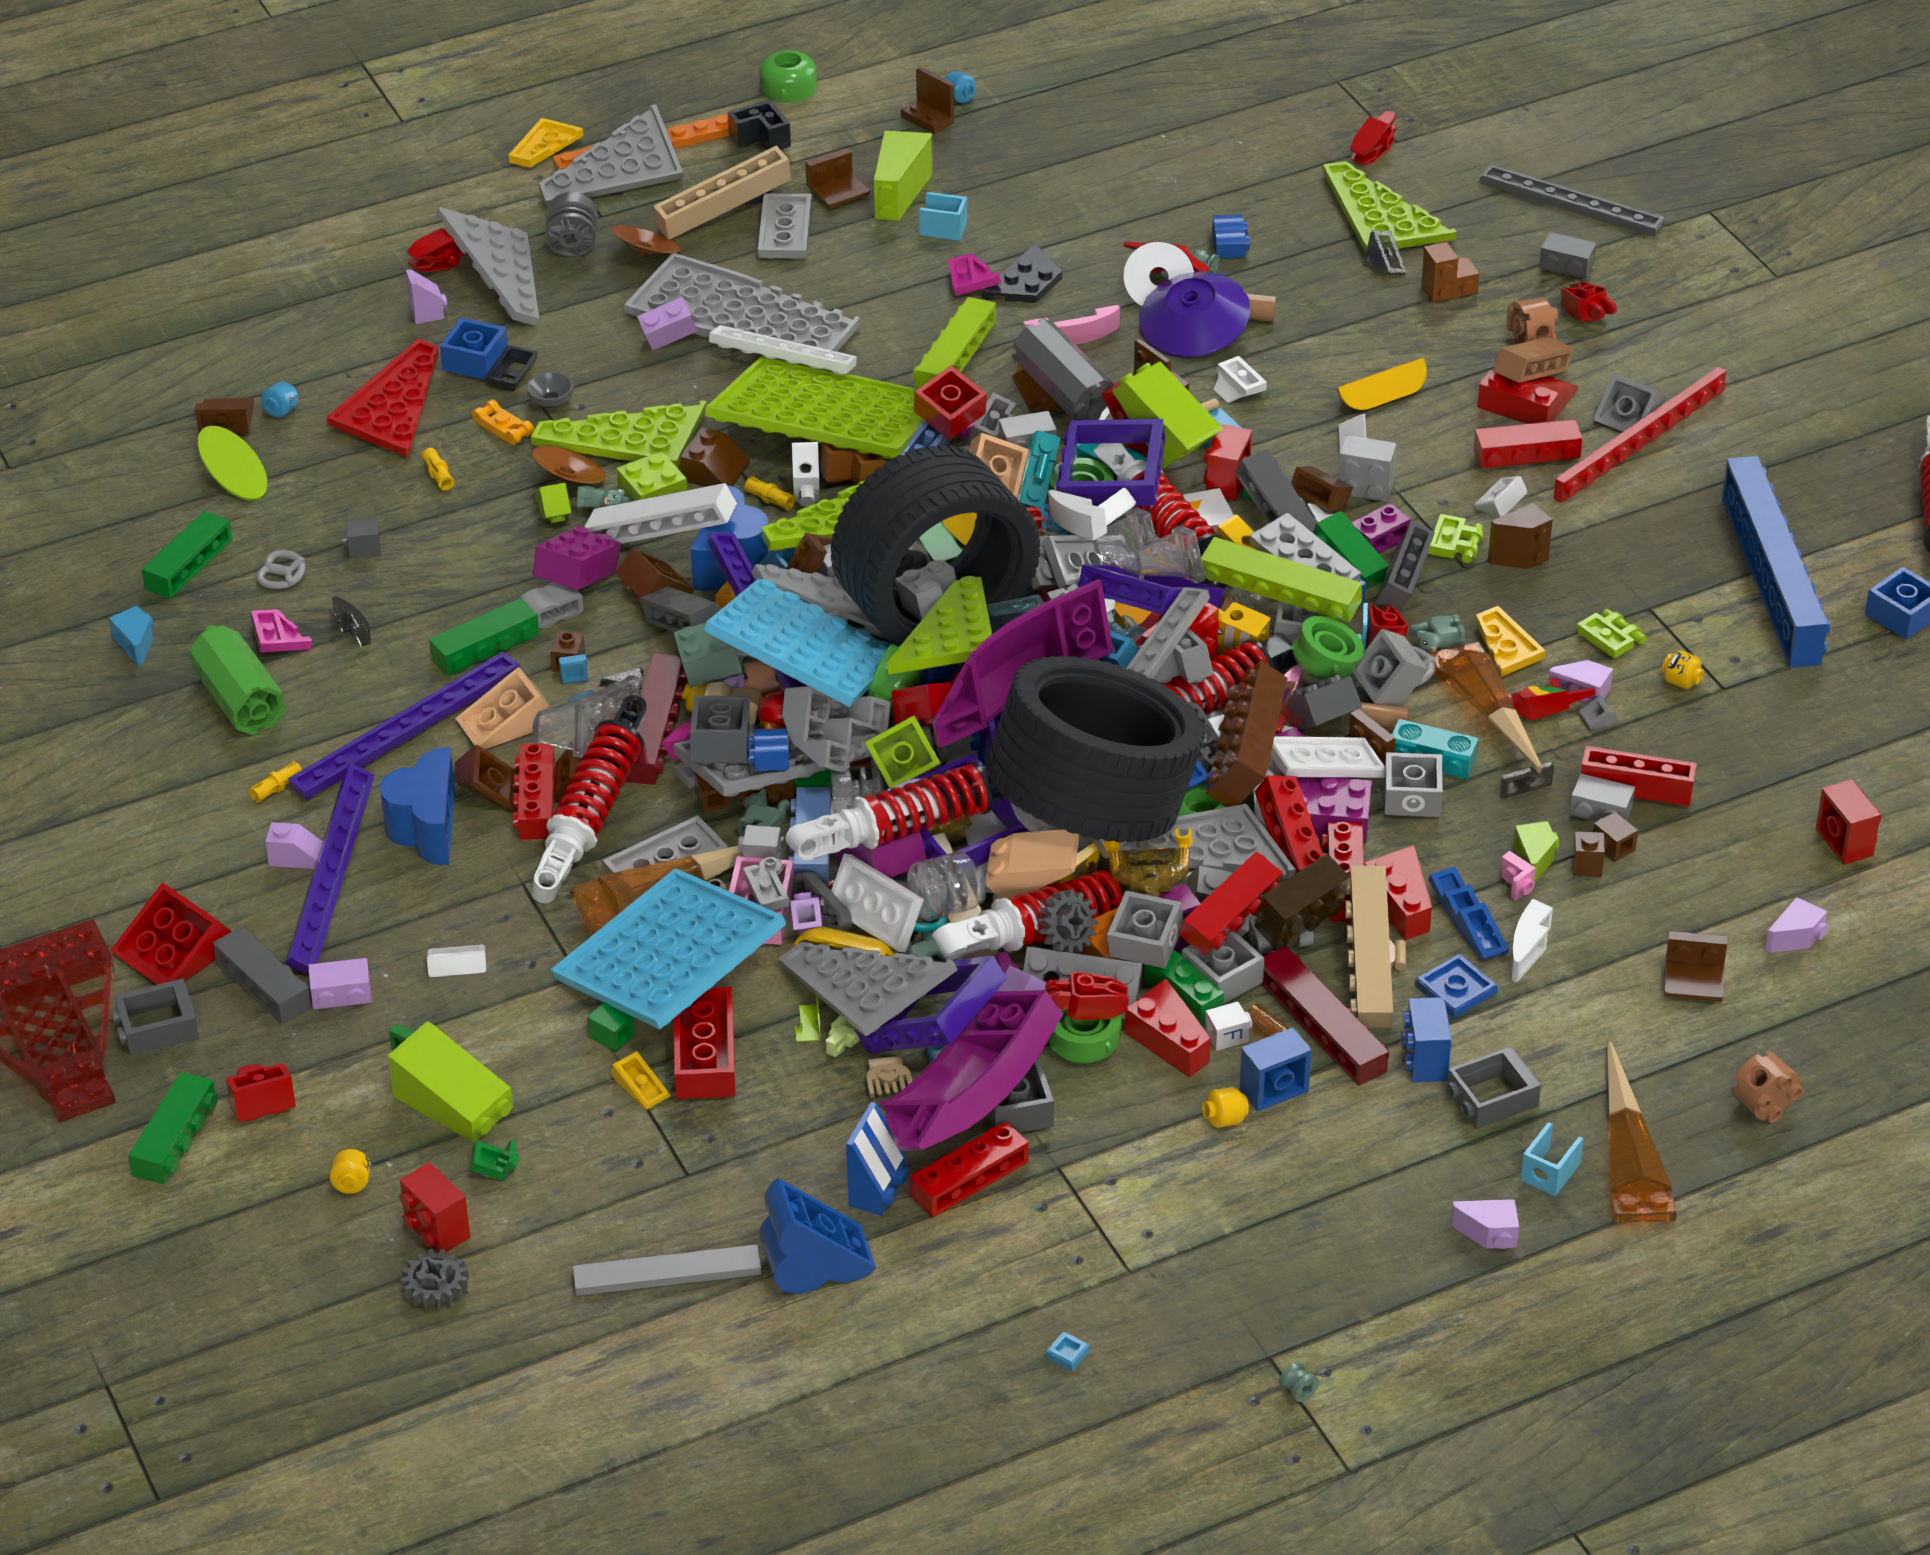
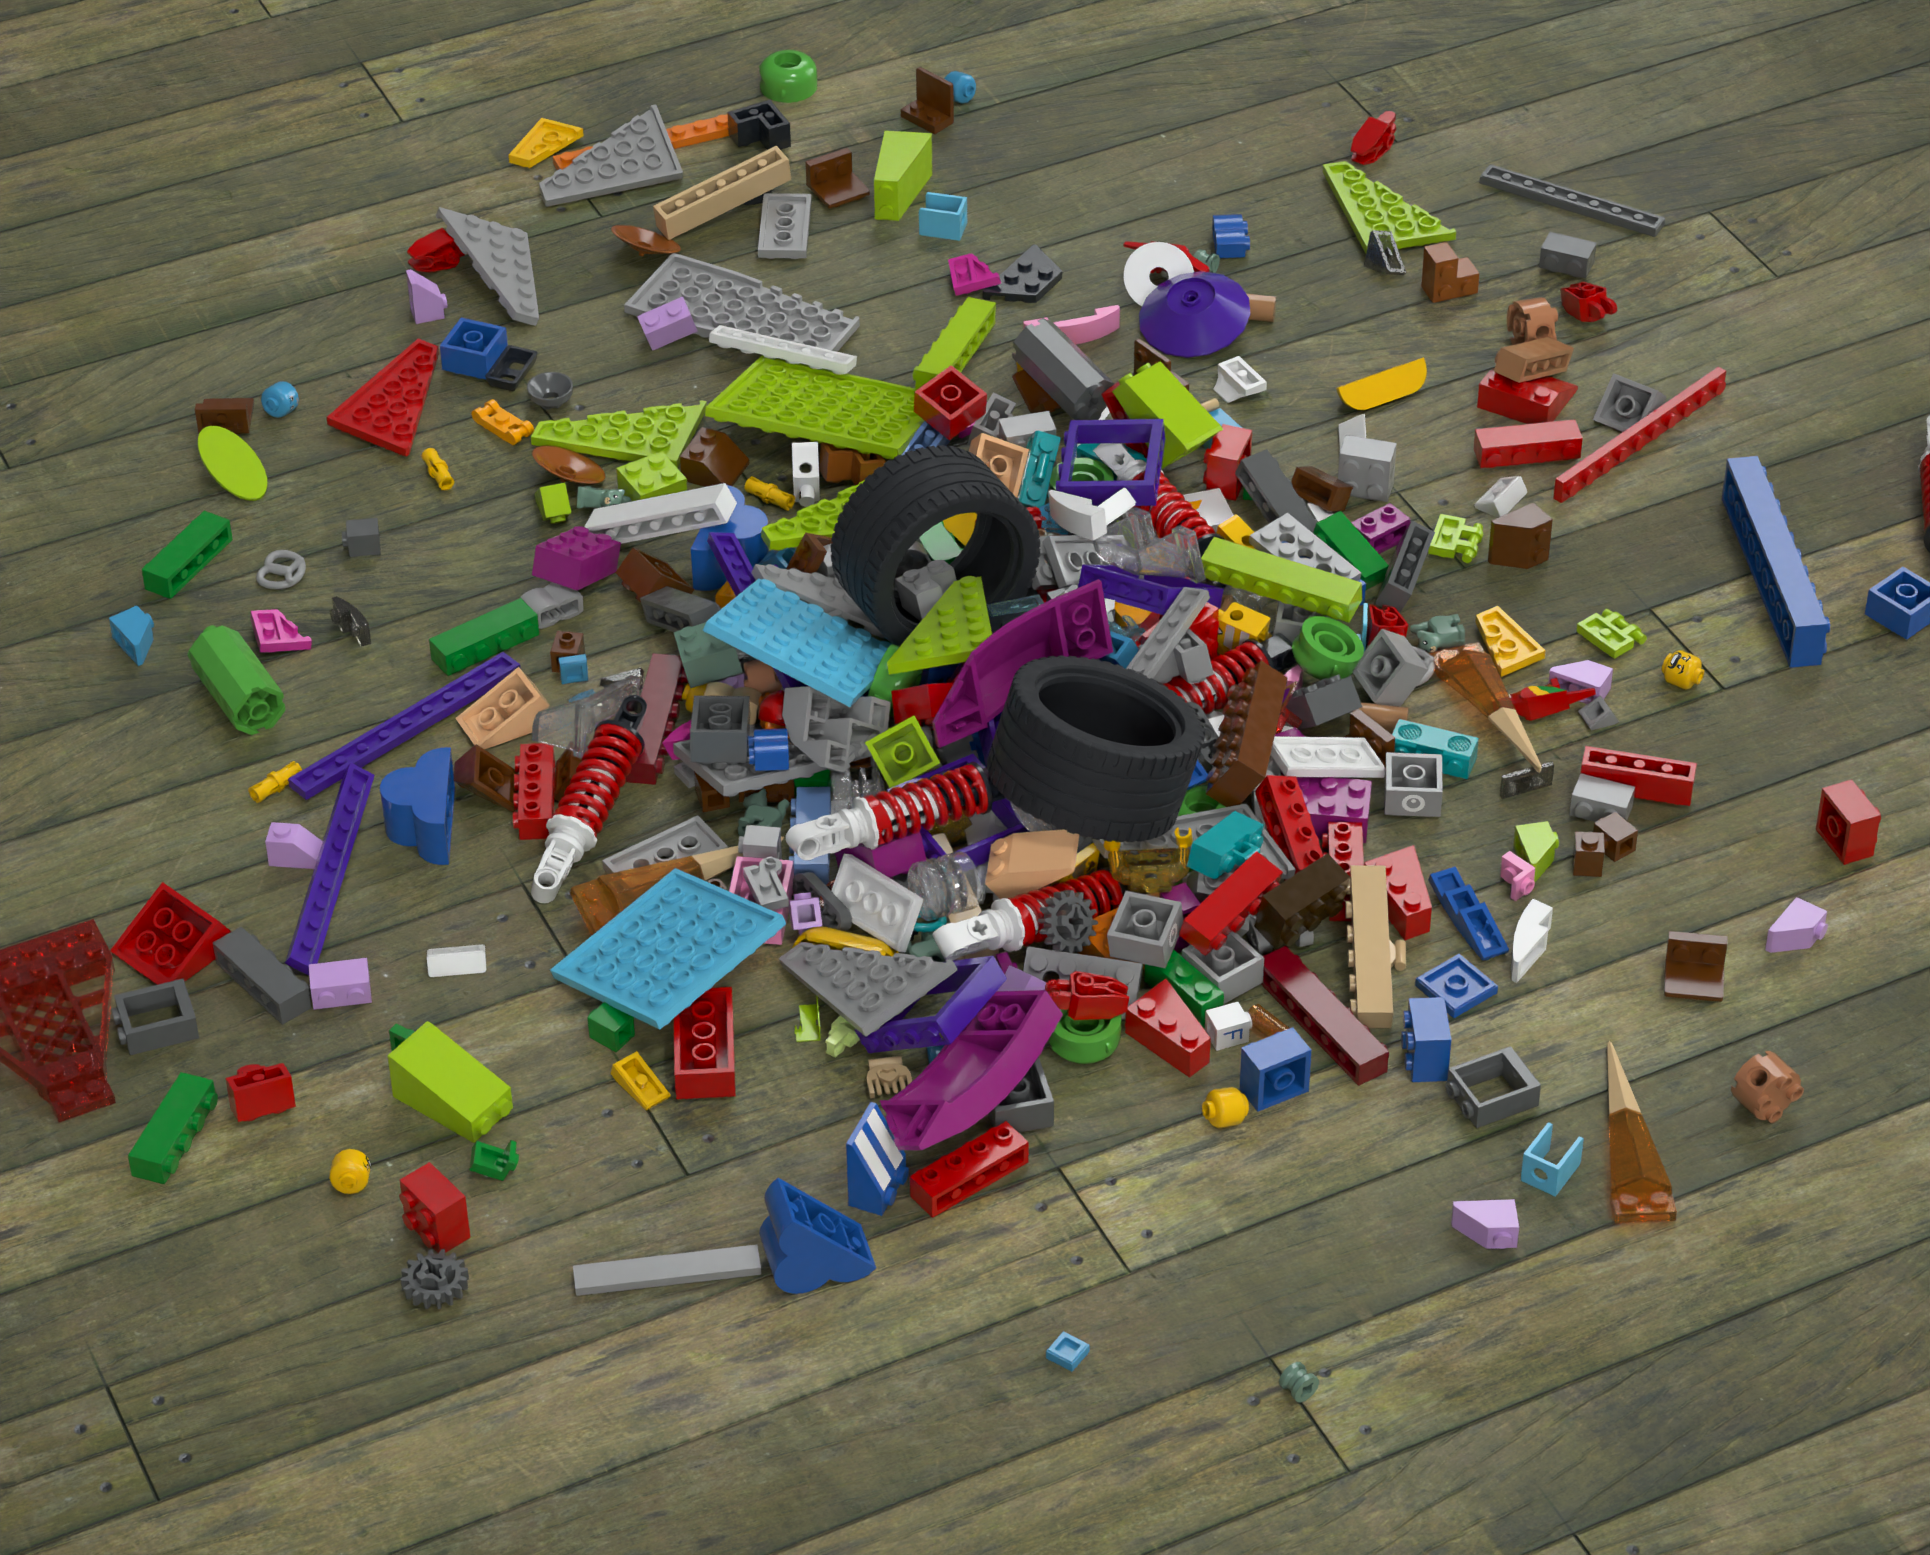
(571, 224): flat silver wheel -> none
(1225, 845): none -> teal piece

